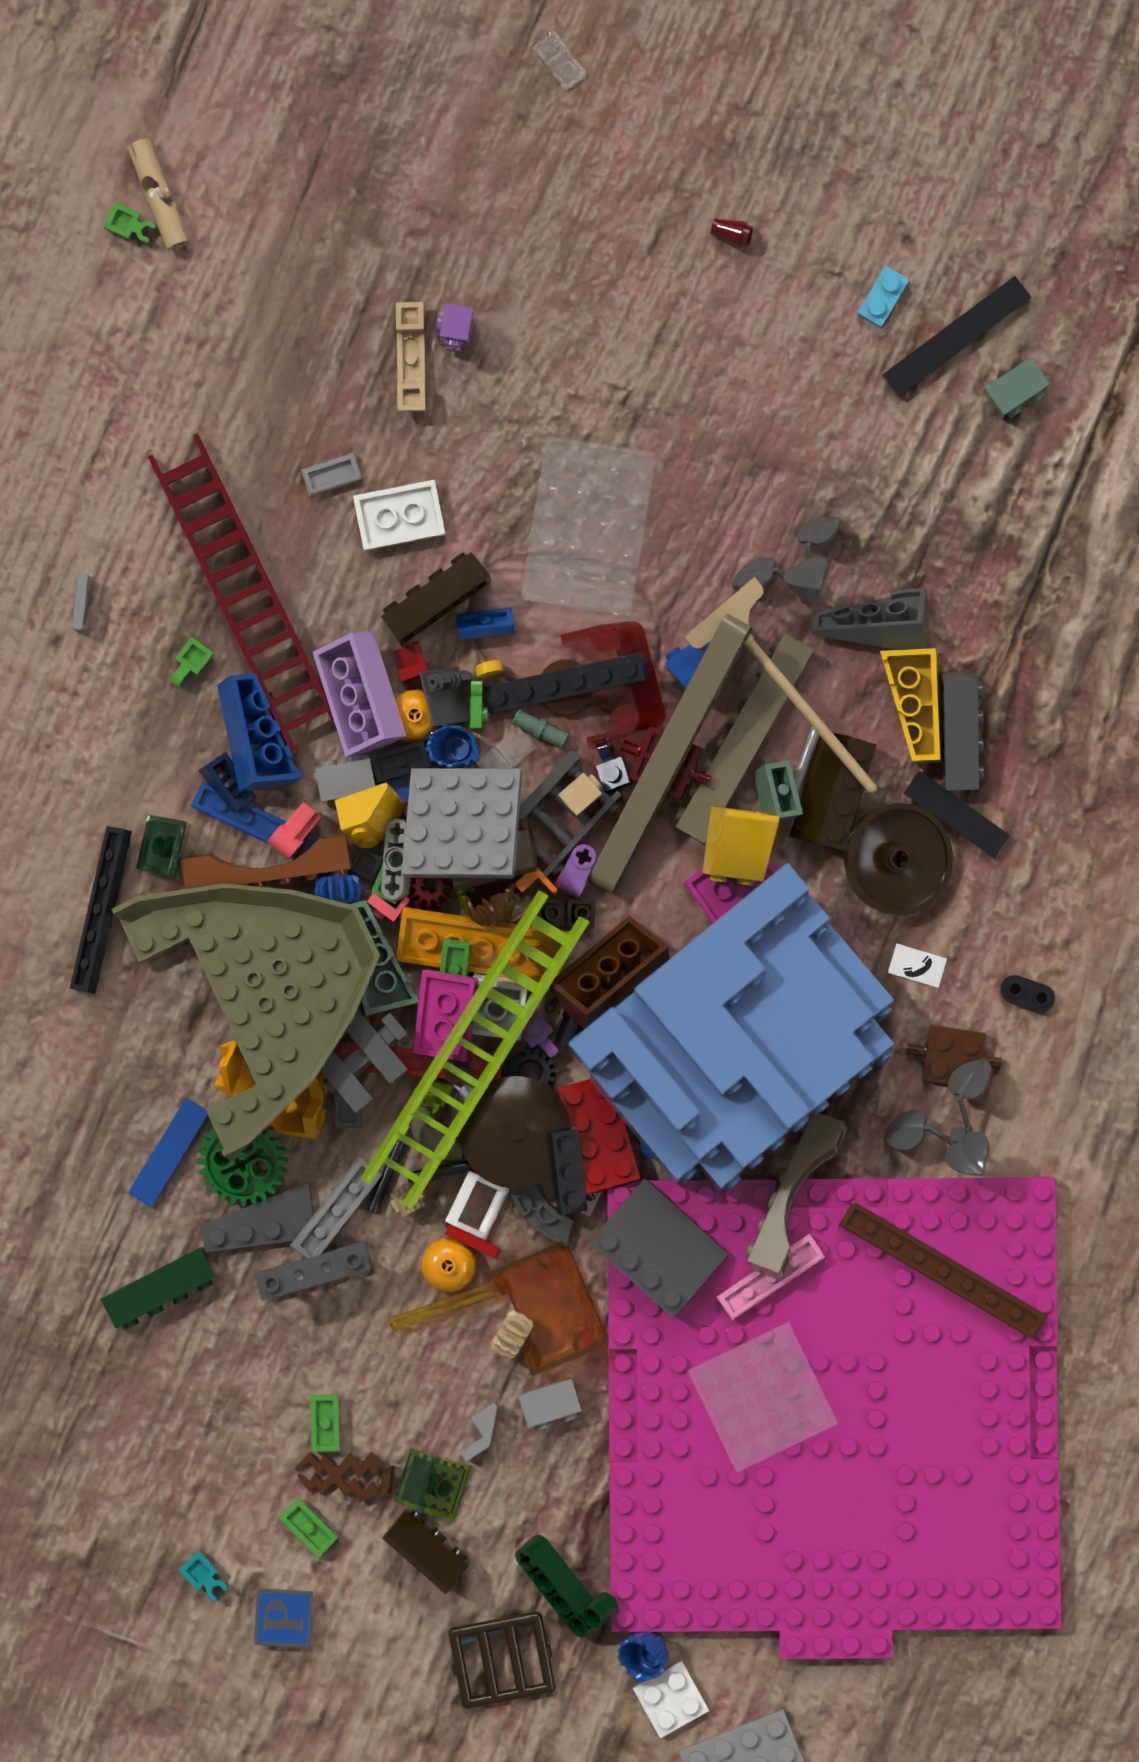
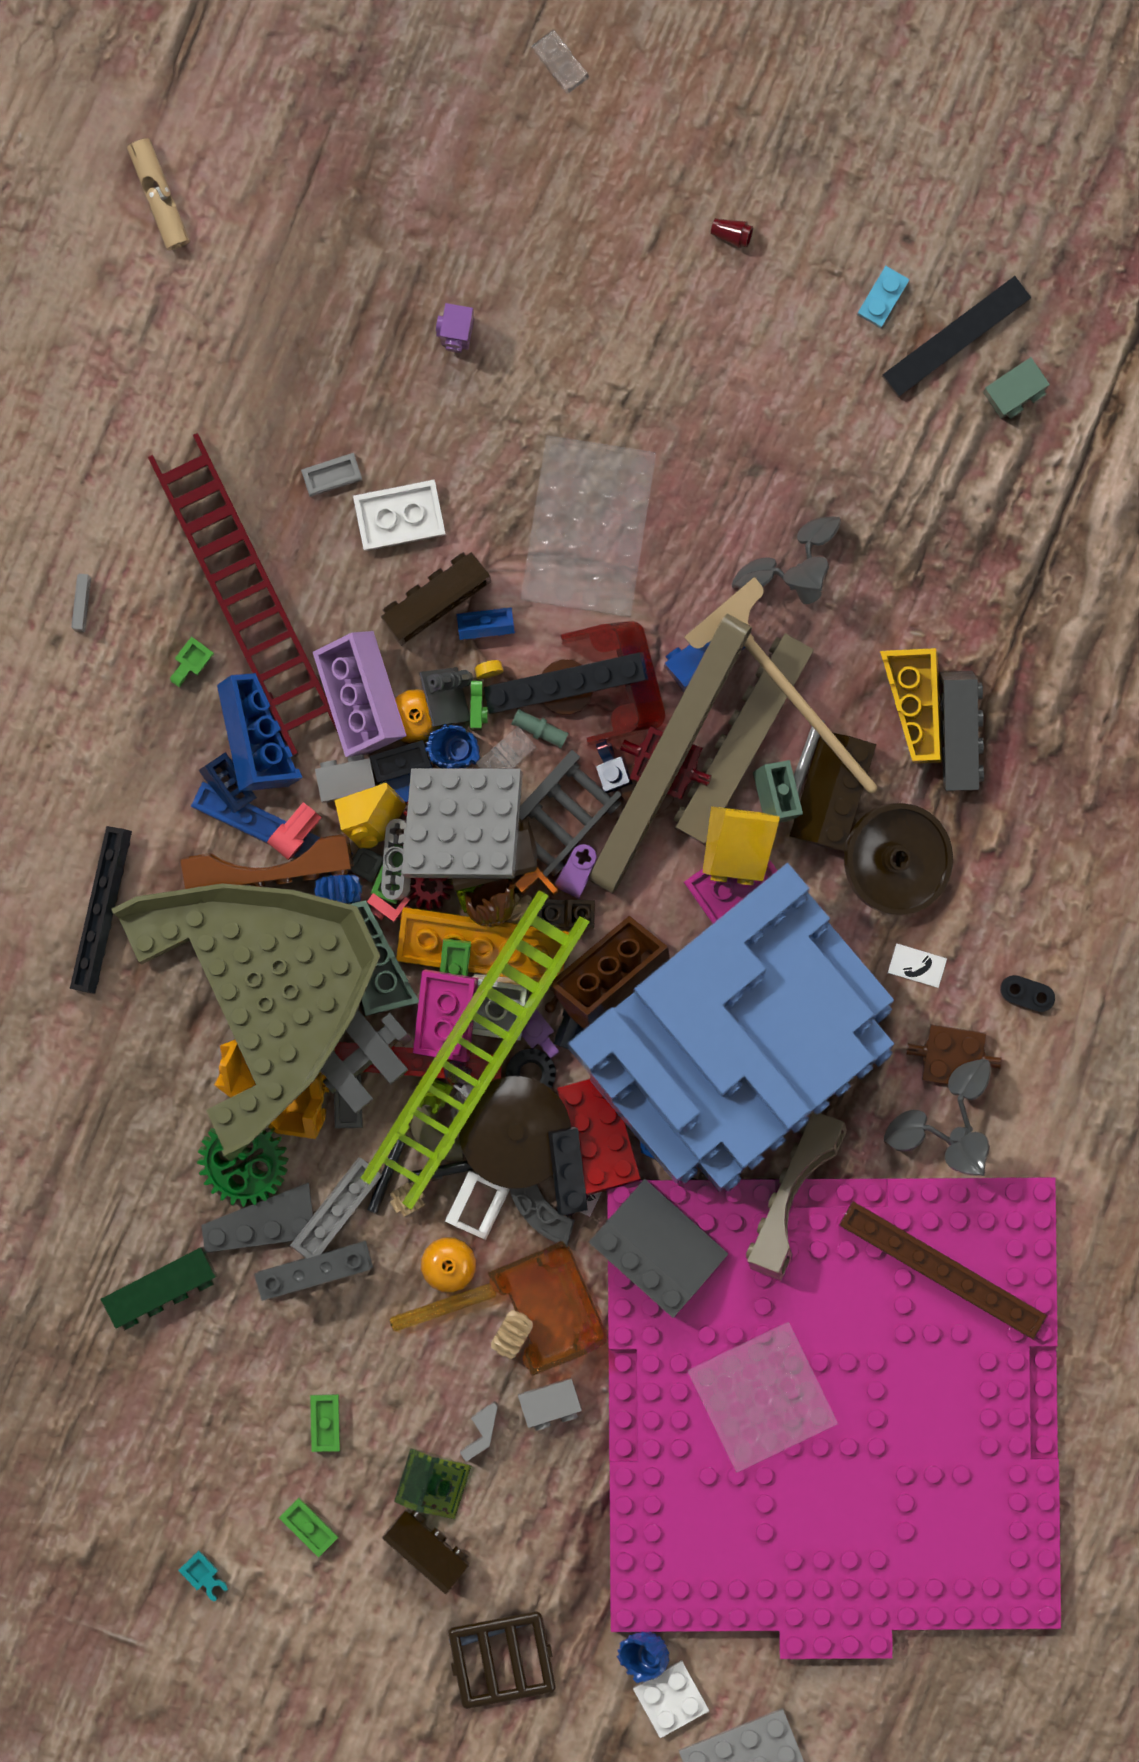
(125, 222): bright green plate -> none
(163, 846): clear green slope -> none
(168, 1152): blue tile -> none
(283, 1618): piece -> none
(335, 1475): reddish brown piece -> none
(409, 662): red panel -> none
(410, 357): tan slope -> none
(472, 1240): red tile -> none
(563, 1589): dark green beam -> none
(581, 793): tan brick -> none
(759, 1286): bright pink tile -> none
(888, 623): dark grey wedge -> none
(956, 814): black tile -> none

